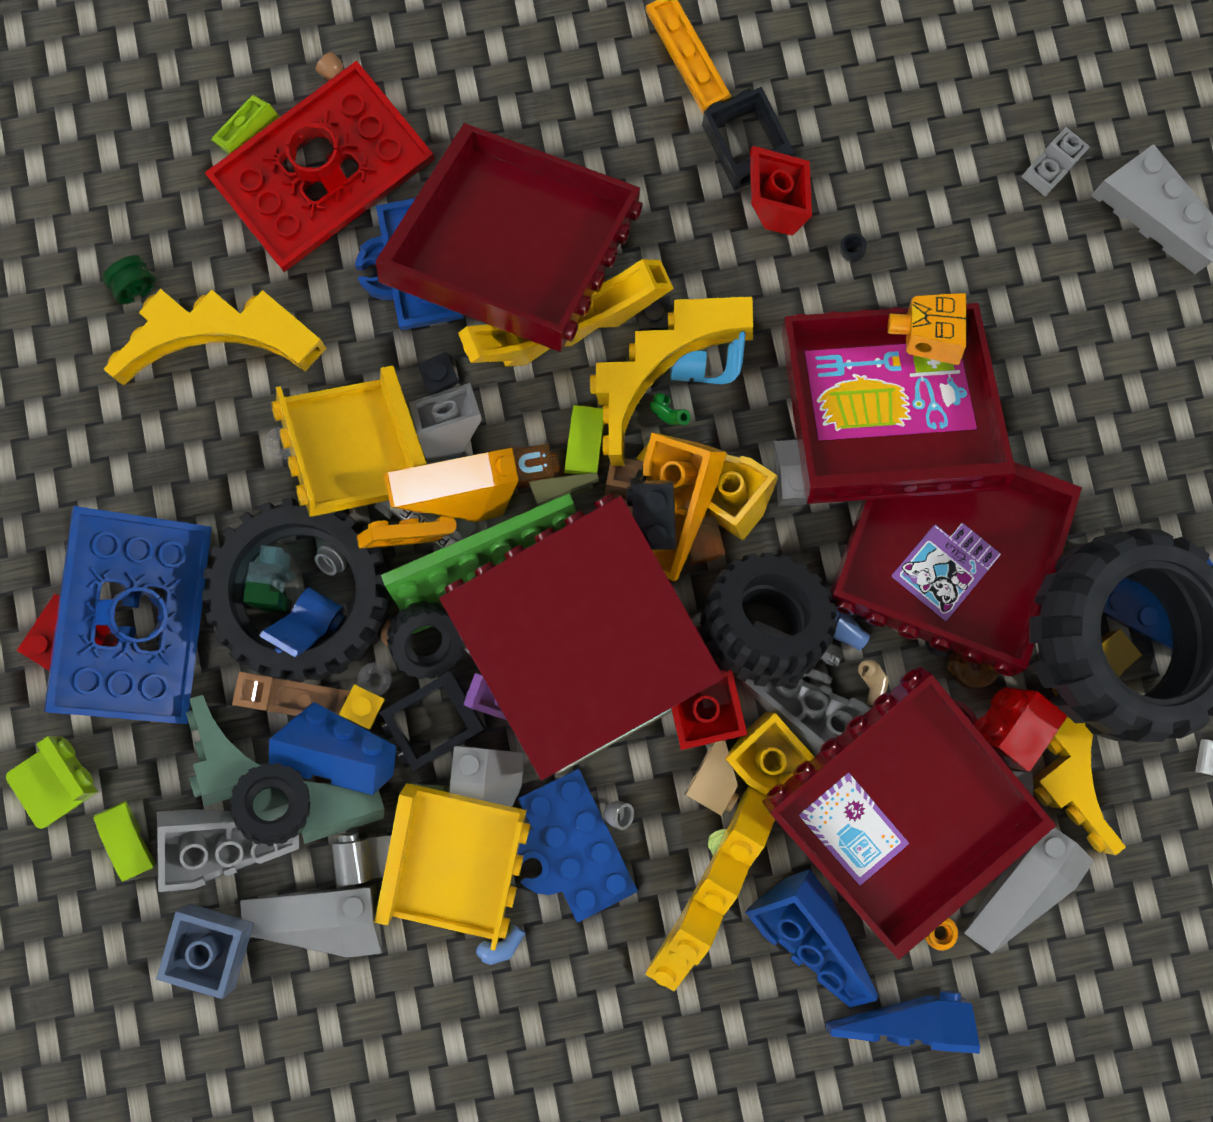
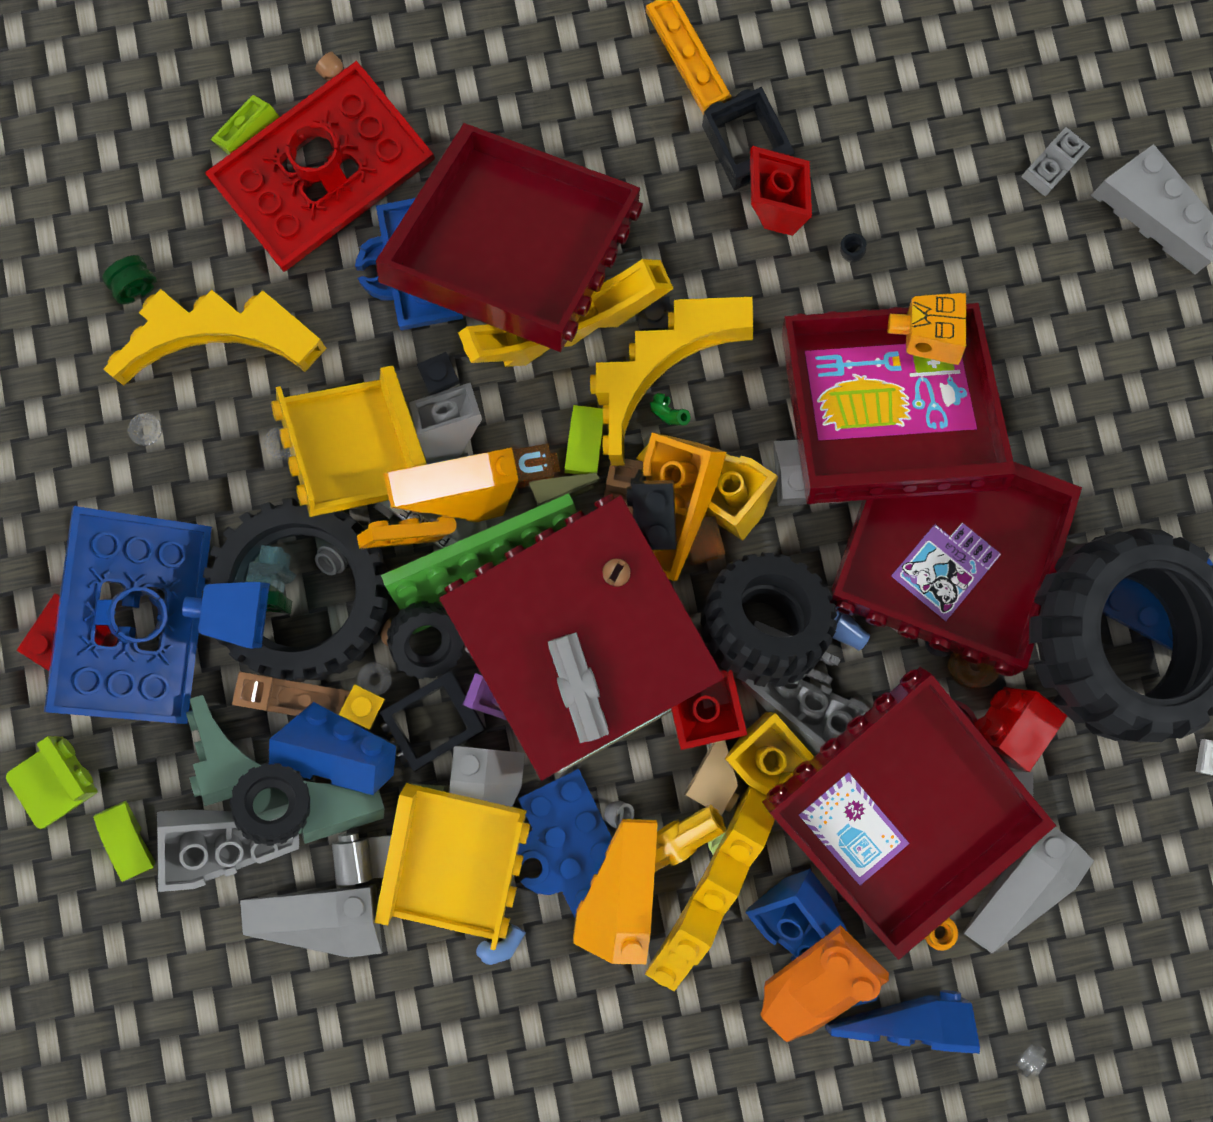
(136, 425): none -> clear plate
(205, 951): sand blue brick -> none
(231, 612): none -> blue torso
(309, 622): blue door -> none
(578, 687): none -> light grey piece
(618, 906): none -> light orange wedge
(623, 575): none -> medium nougat hinge
(681, 839): none -> yellow piece
(694, 363): dark azure helmet -> none
(821, 985): none -> orange slope
(875, 679): tan arm -> none
(1032, 1060): none -> clear plate
(1069, 777): yellow arch -> none

